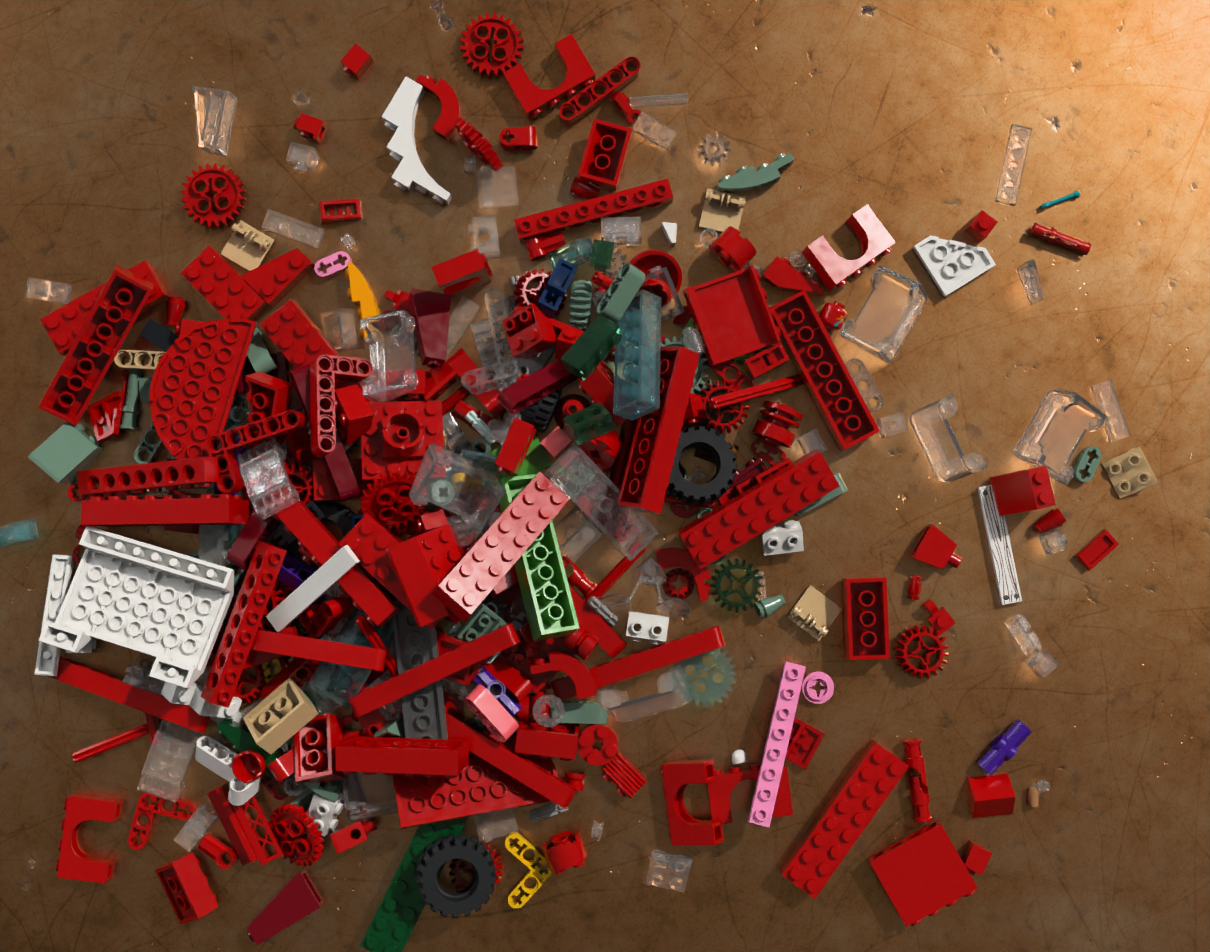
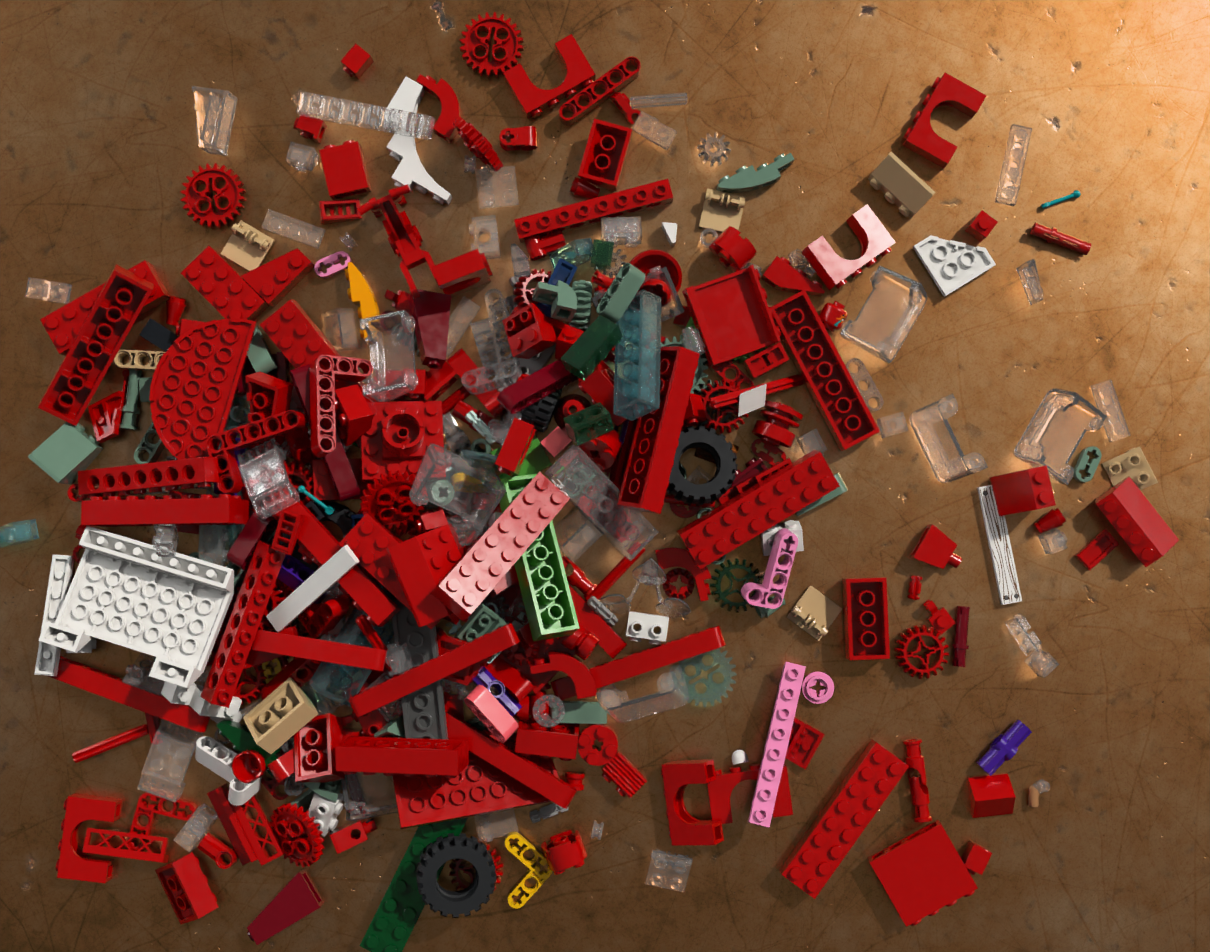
(124, 853): none -> red fence
(165, 539): none -> clear brick
(285, 514): none -> red slope
(328, 509): none -> teal hinge
(345, 170): none -> red brick
(365, 115): none -> clear beam
(398, 658): none -> clear brick
(402, 235): none -> red piece
(519, 261): none -> clear slope
(560, 297): none -> sand green brick
(621, 430): none -> dark purple sticker
(752, 400): none -> white sticker
(774, 568): none -> bright pink beam
(900, 185): none -> tan slope
(947, 92): none -> red arch
(961, 636): none -> dark red pin
(1137, 521): none -> red slope

